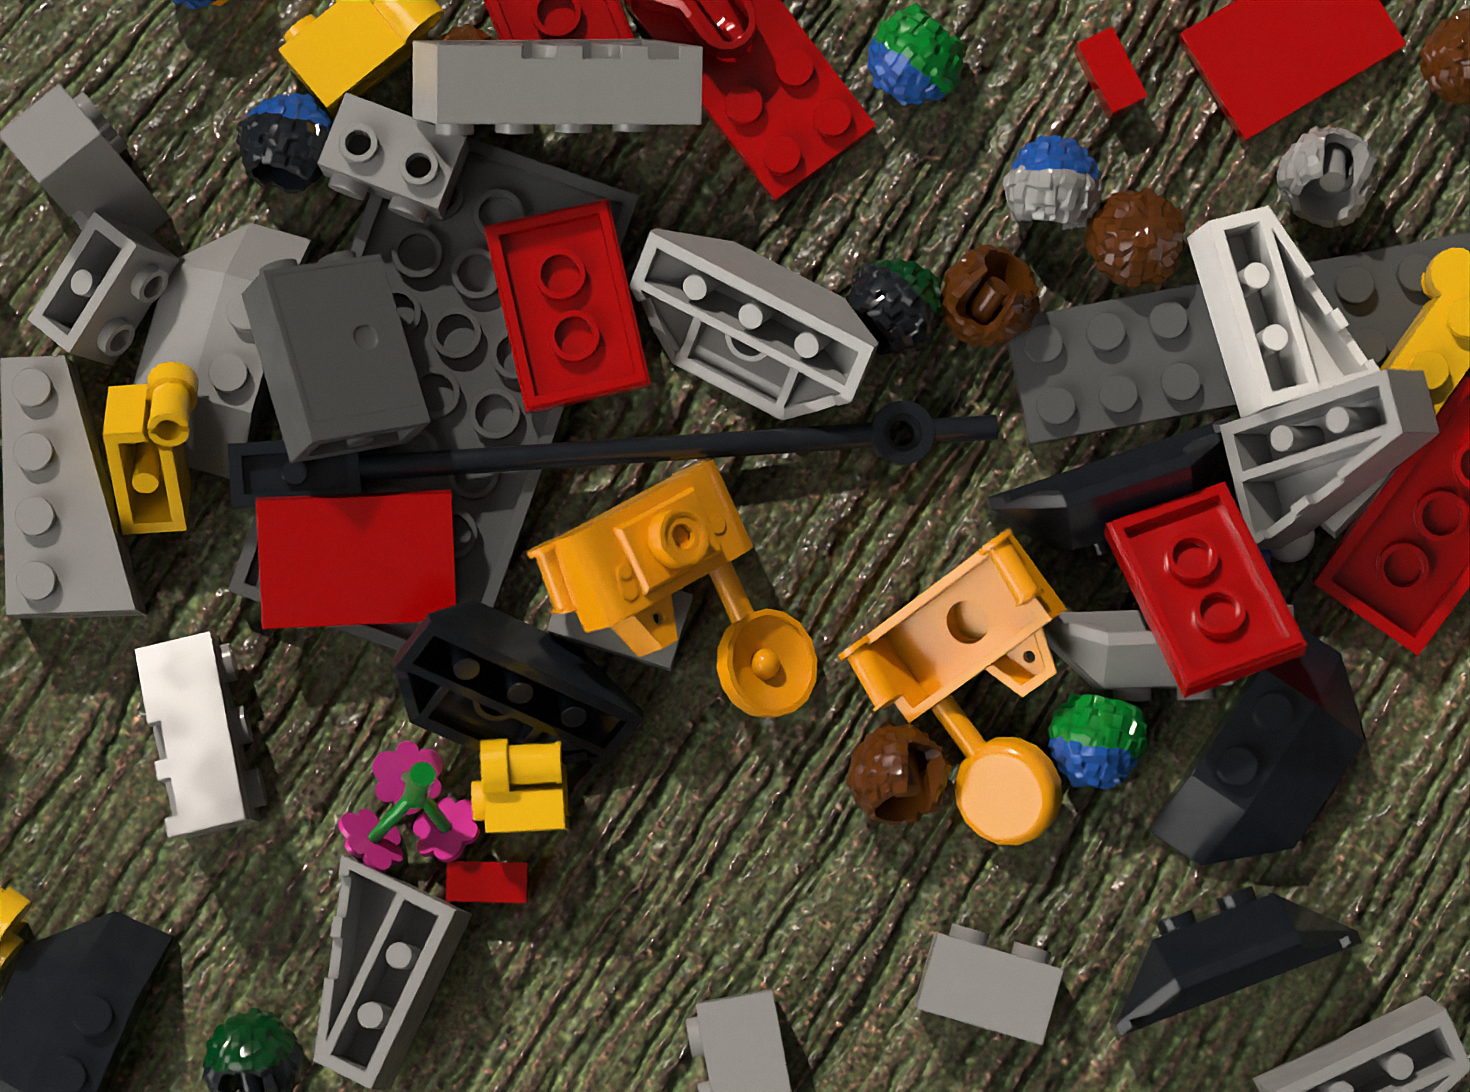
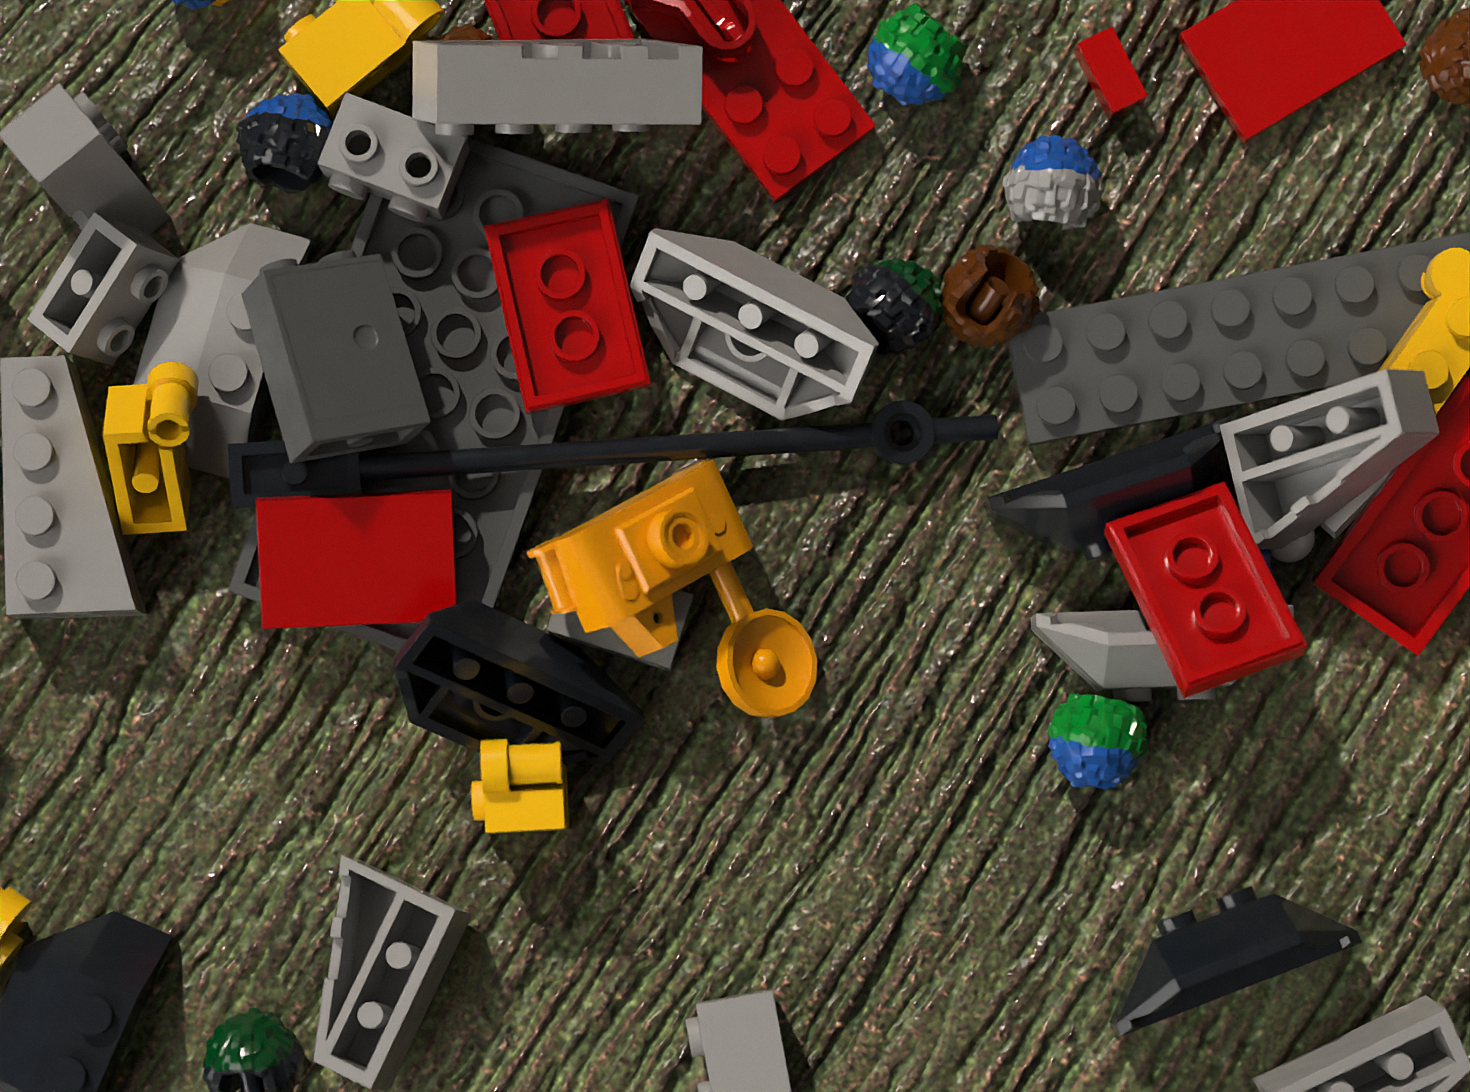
(199, 735): wedge -> none
(411, 783): dark pink plant -> none
(487, 882): red piece -> none
(898, 774): reddish brown piece -> none
(965, 624): light orange piece -> none
(989, 986): light grey brick -> none
(1136, 237): reddish brown piece -> none
(1266, 762): black wedge -> none
(1270, 314): white wedge -> none
(1328, 176): light grey piece -> none

